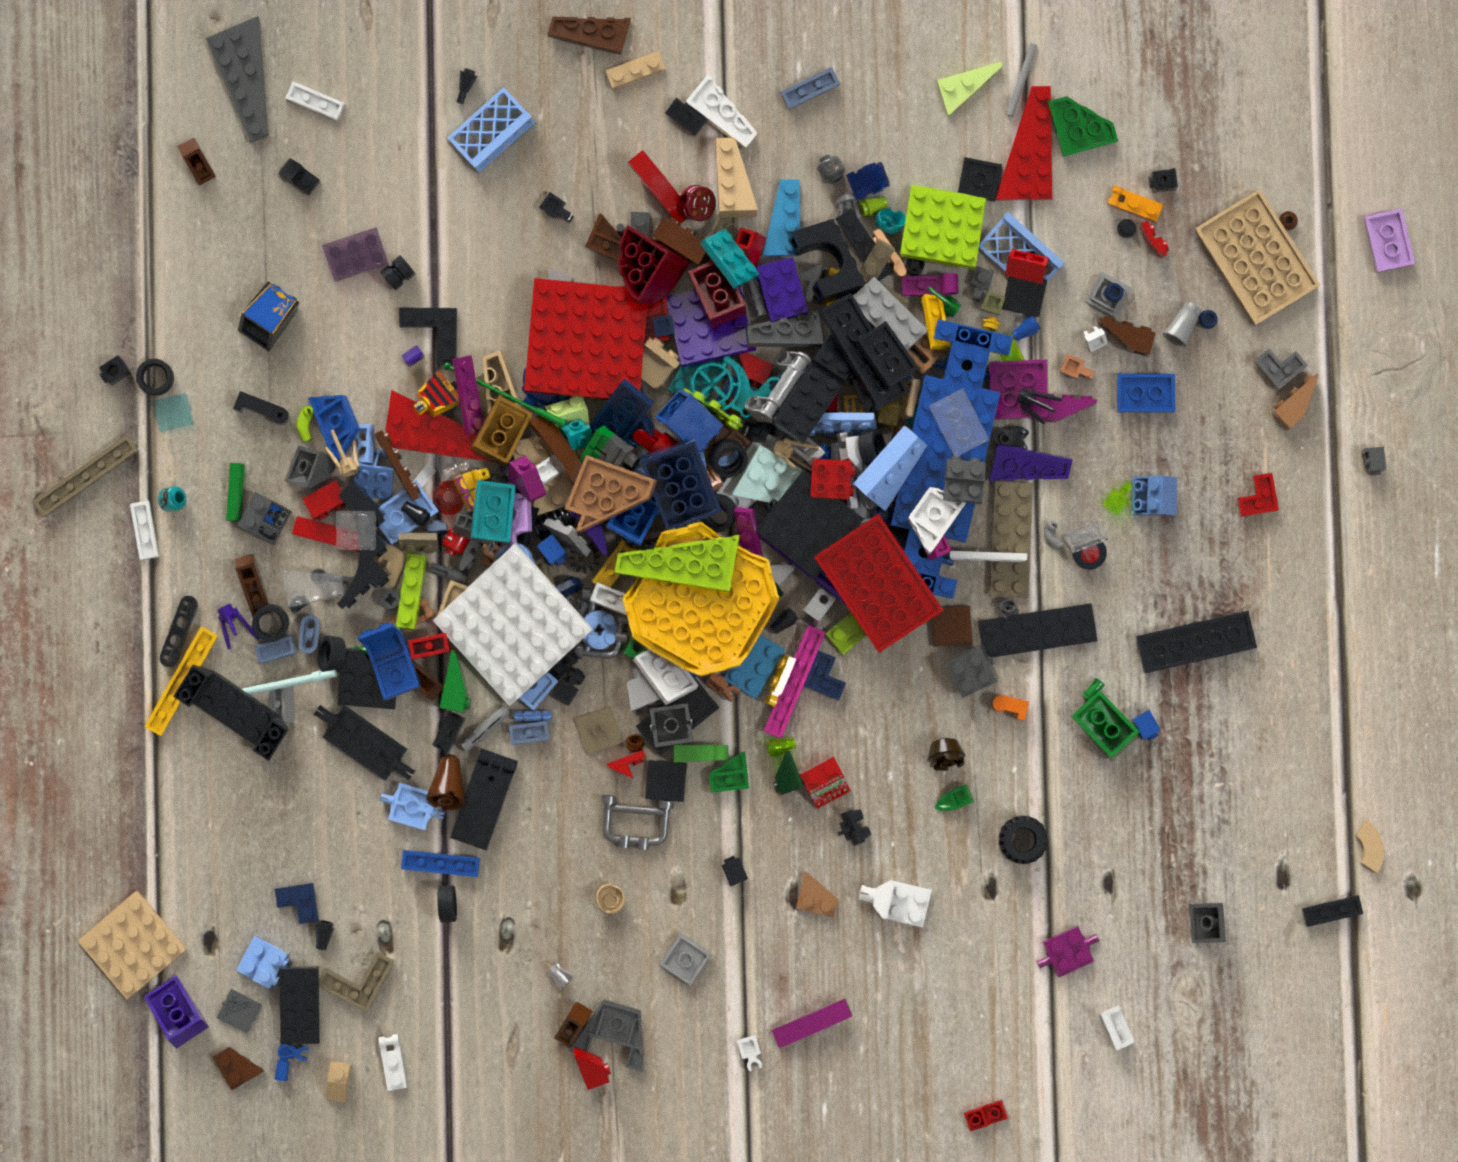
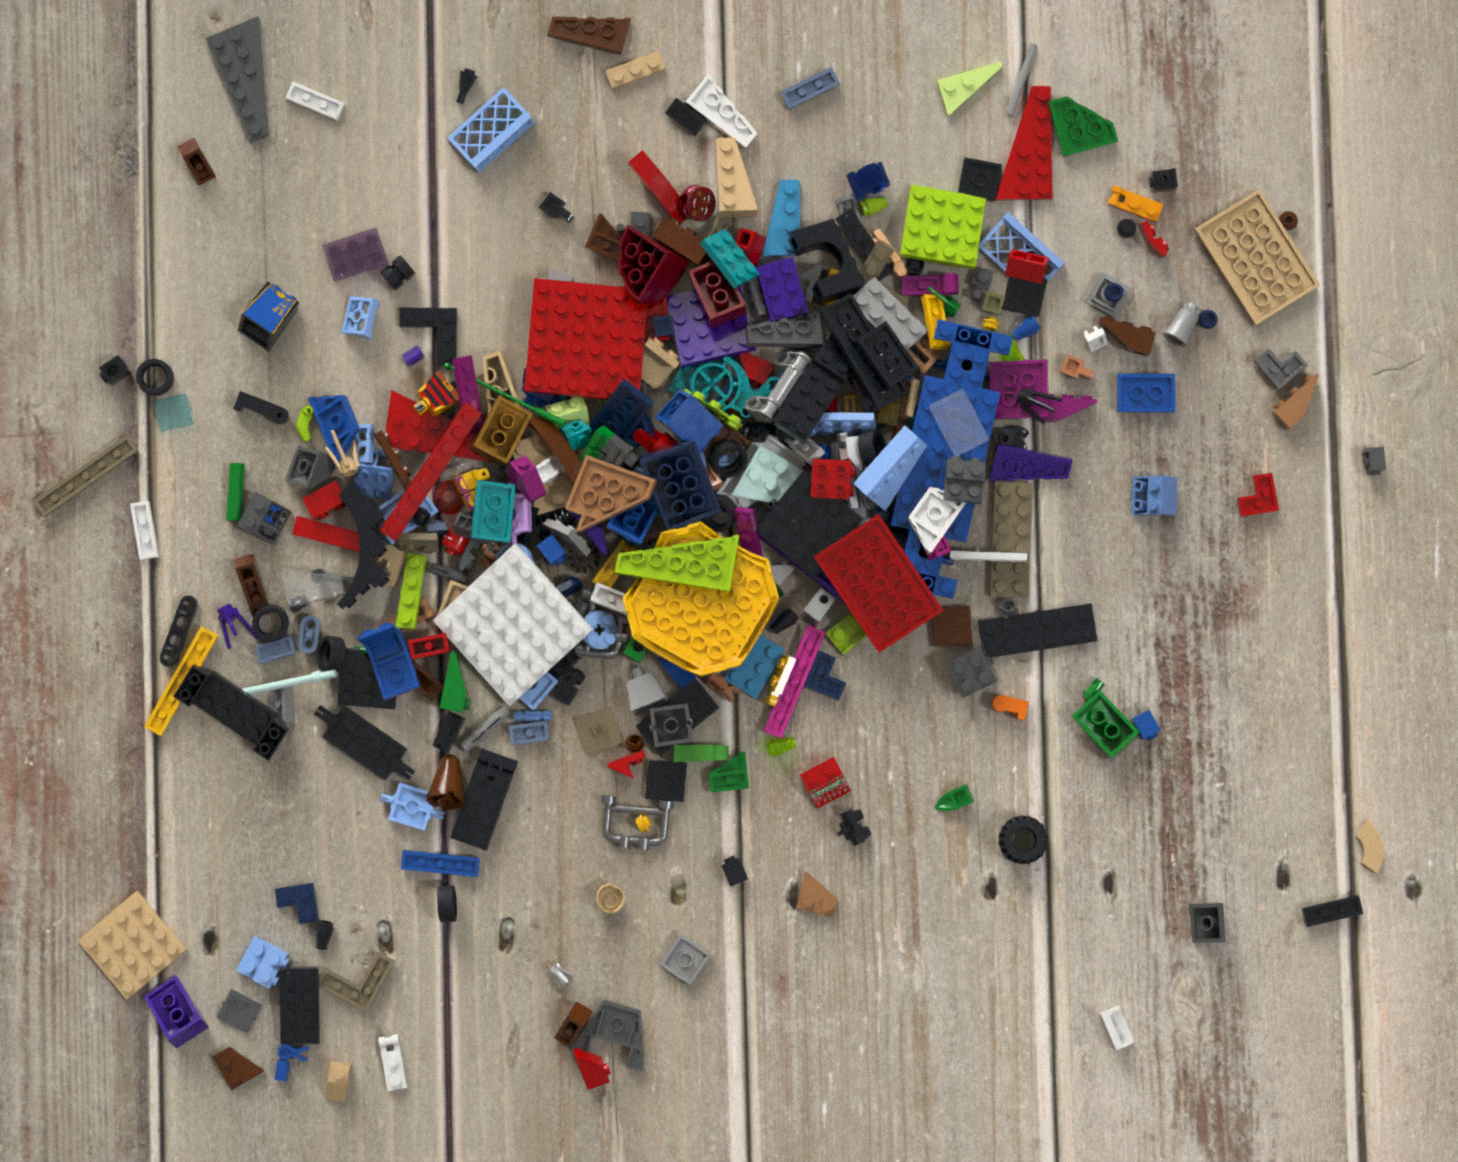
(172, 499): teal head -> none
(299, 176): black slope -> none
(354, 306): none -> light blue piece
(355, 530): clear plate -> none
(393, 599): dark grey wheel -> none
(430, 471): none -> red plate
(643, 823): none -> yellow plate
(665, 677): white plate -> none
(749, 1049): white plate -> none
(784, 450): tan plant -> none
(787, 776): dark green slope -> none
(812, 1023): magenta slope -> none
(831, 169): dark grey head -> none
(890, 221): teal hair -> none
(898, 901): white plate -> none
(945, 754): dark brown cone -> none
(986, 1115): red slope -> none
(1050, 534): light grey arm -> none
(1068, 951): magenta plate -> none
(1087, 545): clear plate -> none
(1116, 499): clear neon green plate -> none
(1196, 642): black plate -> none
(1389, 240): lavender plate -> none

